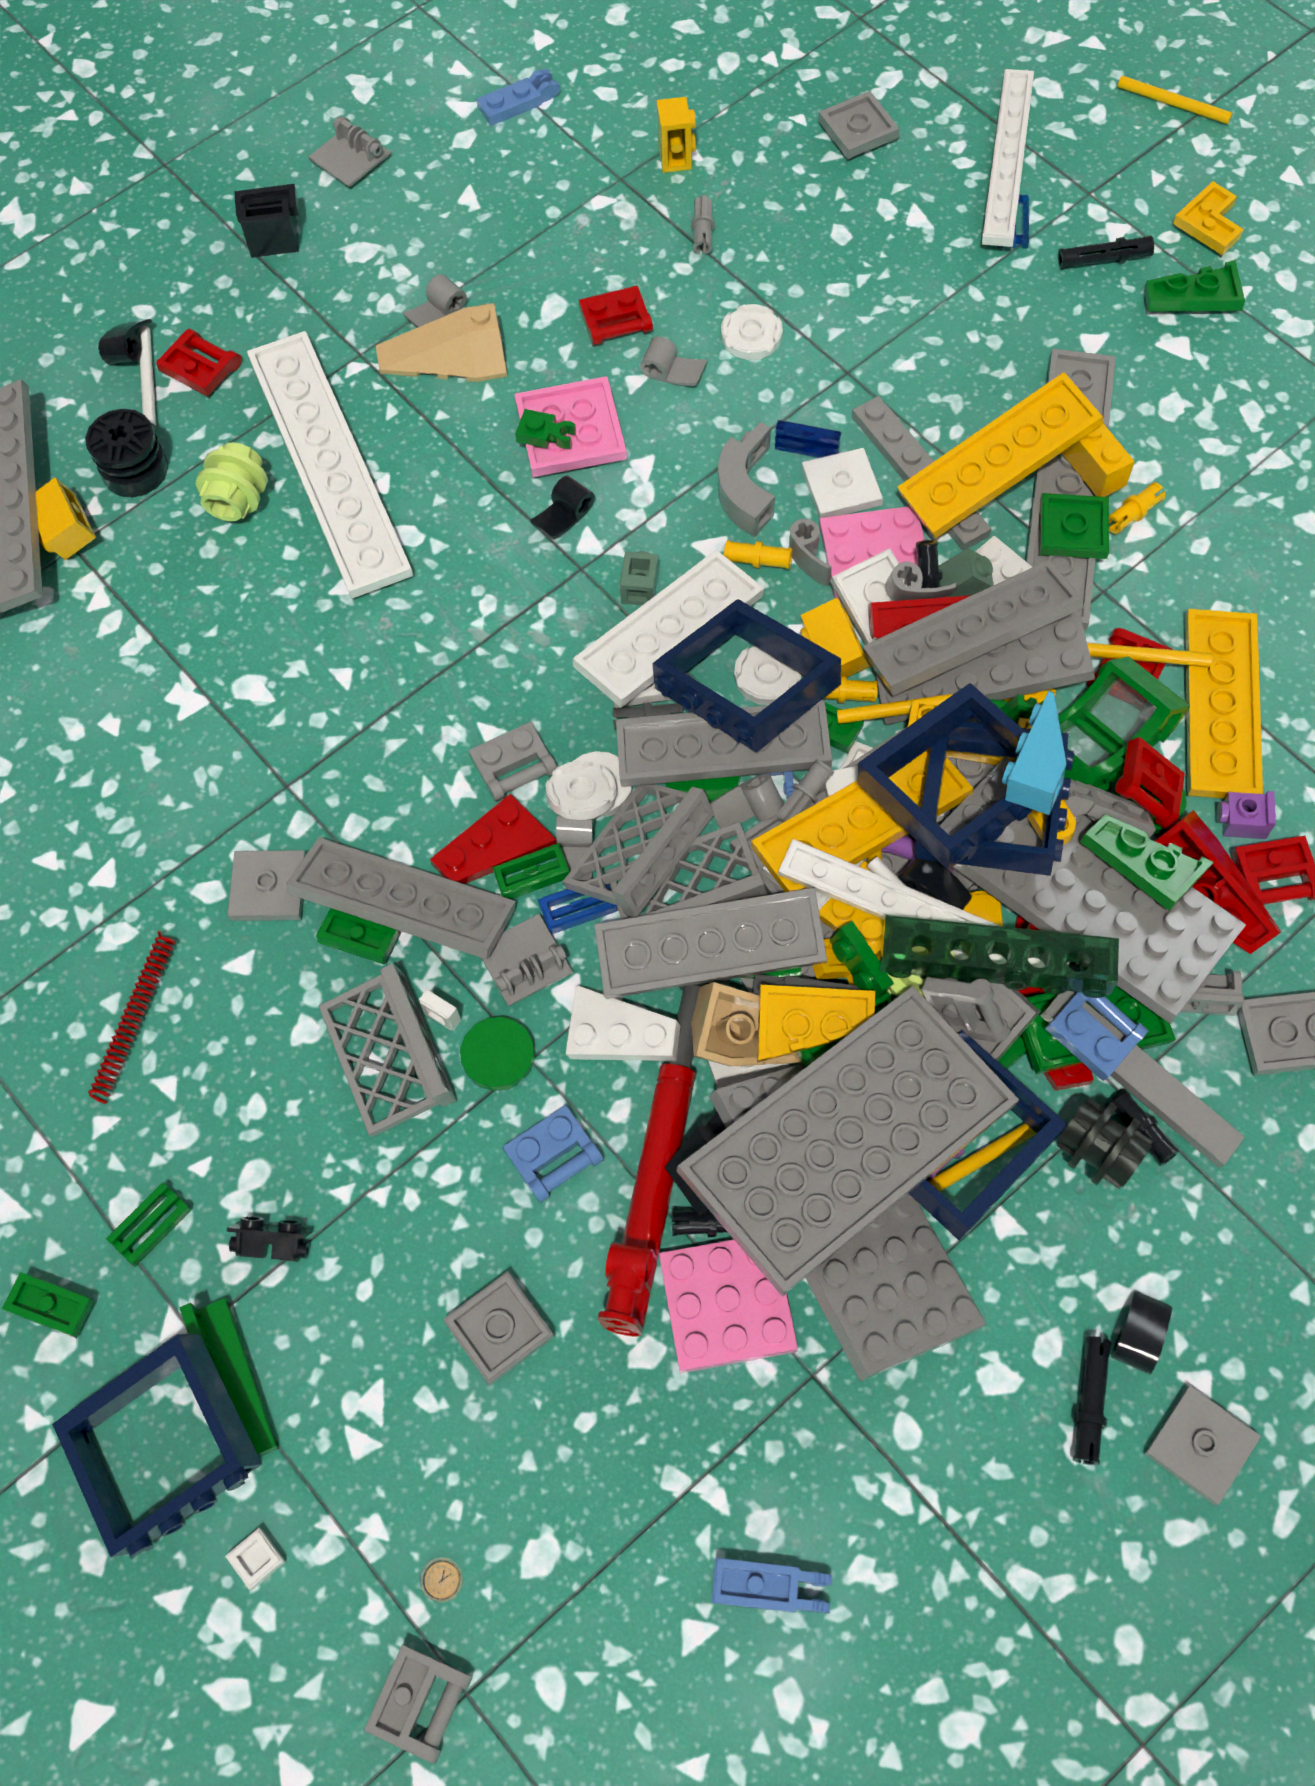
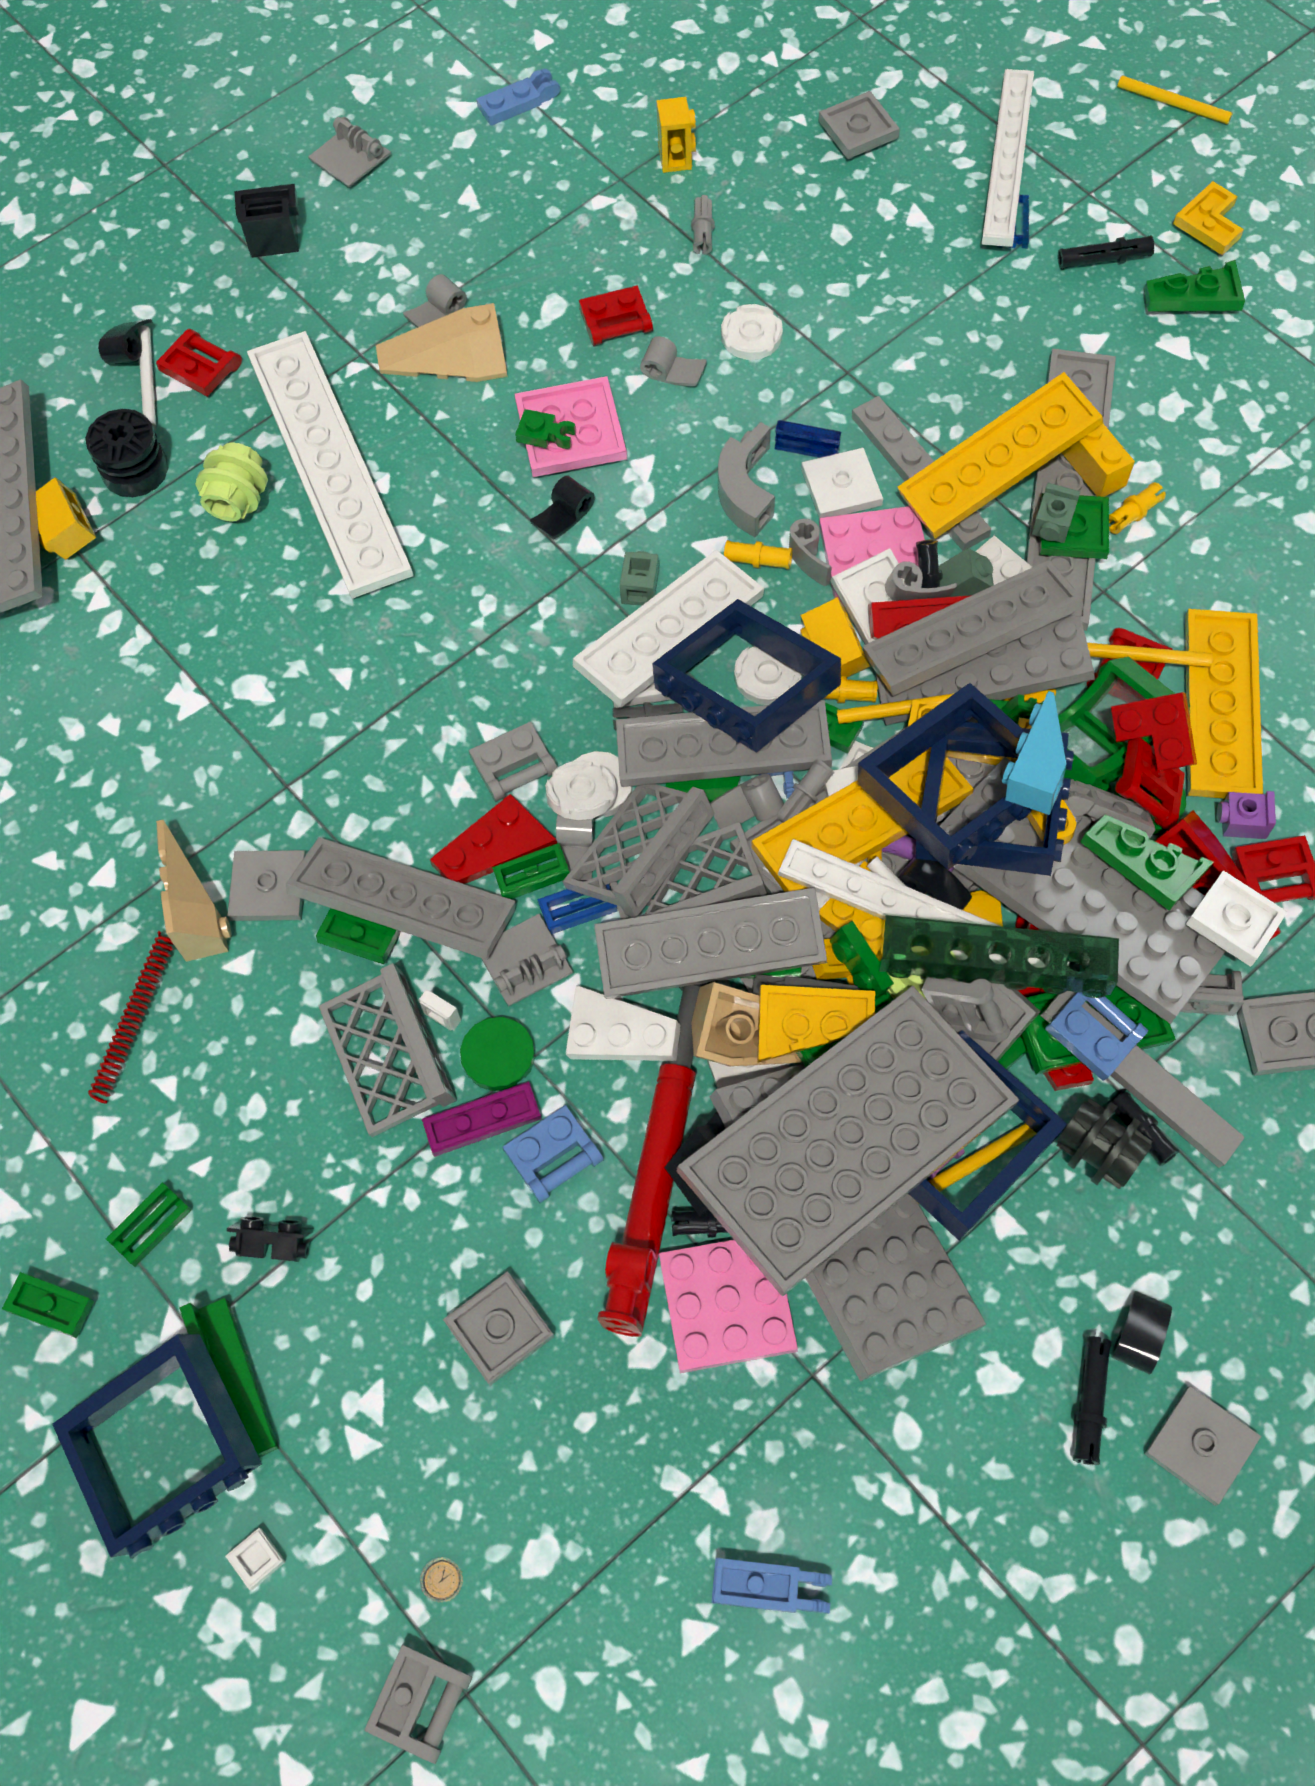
(187, 909): none -> tan wedge
(481, 1119): none -> magenta tile
(1056, 513): none -> sand green brick
(1166, 721): none -> red plate
(1236, 918): none -> white plate

